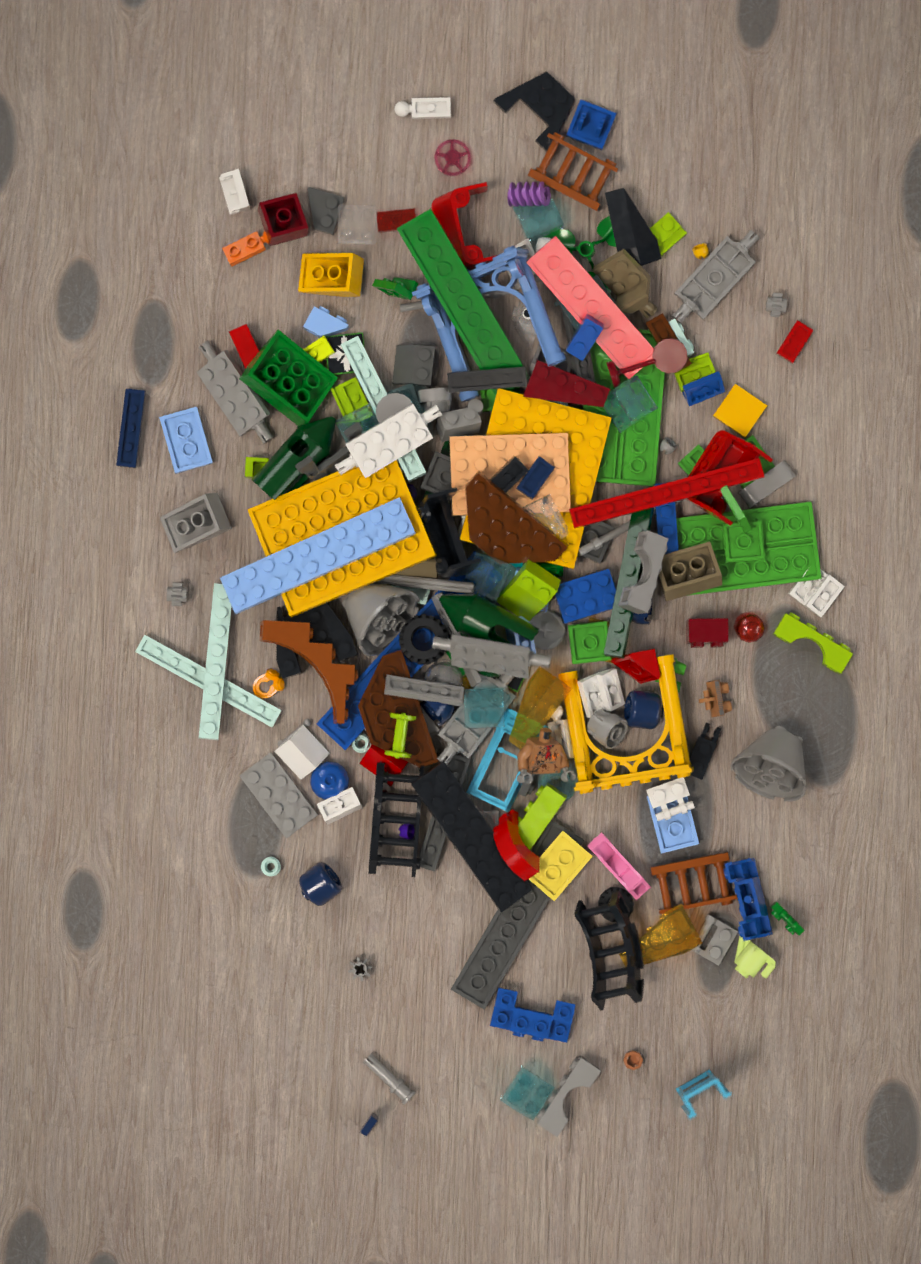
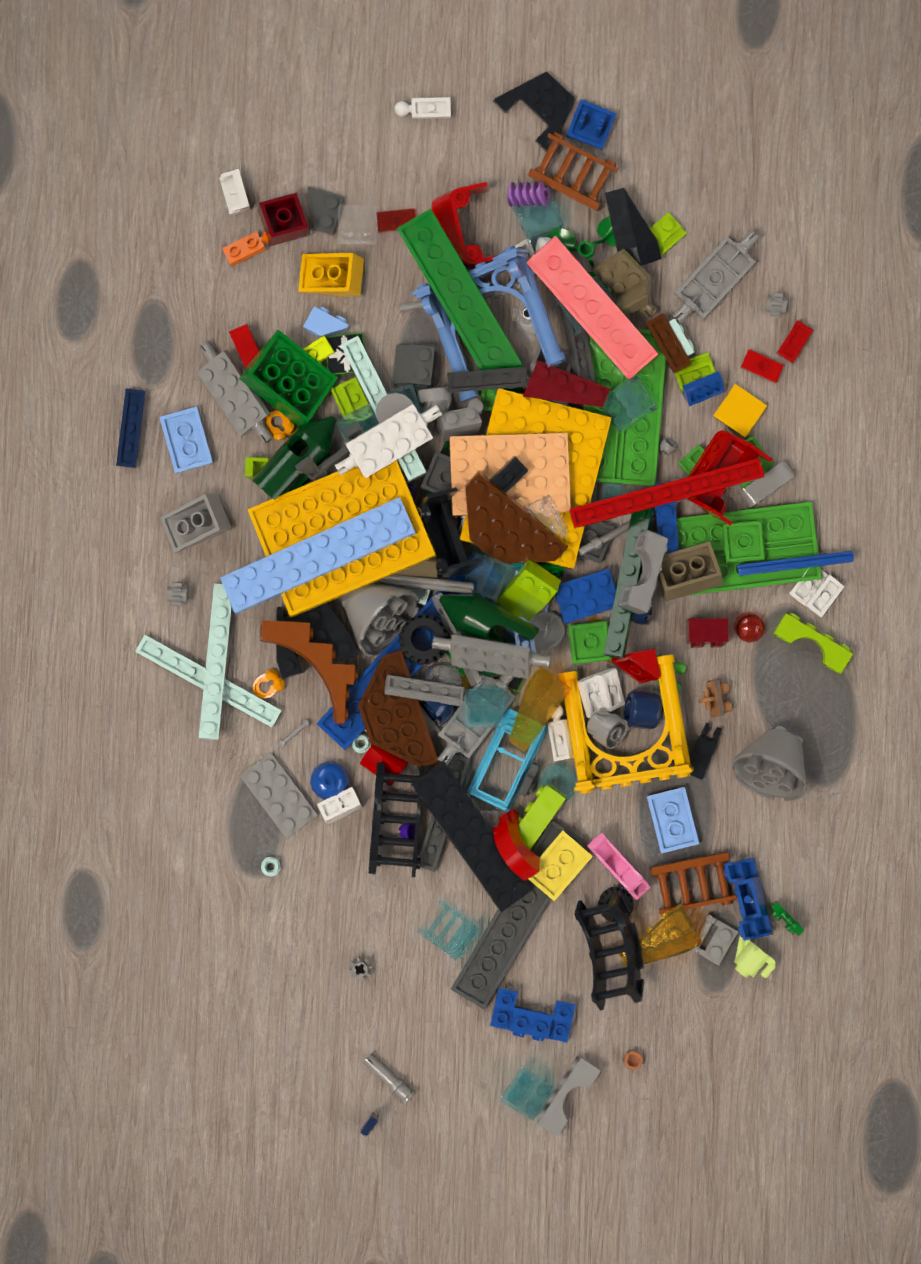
(277, 433): none -> light orange piece
(302, 752): white slope -> none
(320, 884): dark blue head -> none
(397, 287): green bracket -> none
(400, 735): lime hose -> none
(452, 157): clear pink wheel -> none
(464, 934): none -> clear light blue plate
(535, 477): dark blue tile -> none
(543, 756): medium nougat torso -> none
(584, 337): blue brick -> none
(611, 490): none -> clear light blue plate
(667, 356): piece -> none
(669, 792): white plate -> none
(701, 250): yellow hinge -> none
(712, 1080): medium azure piece -> none
(735, 509): bright green tile -> none
(762, 366): none -> red plate
(795, 563): none -> blue axle

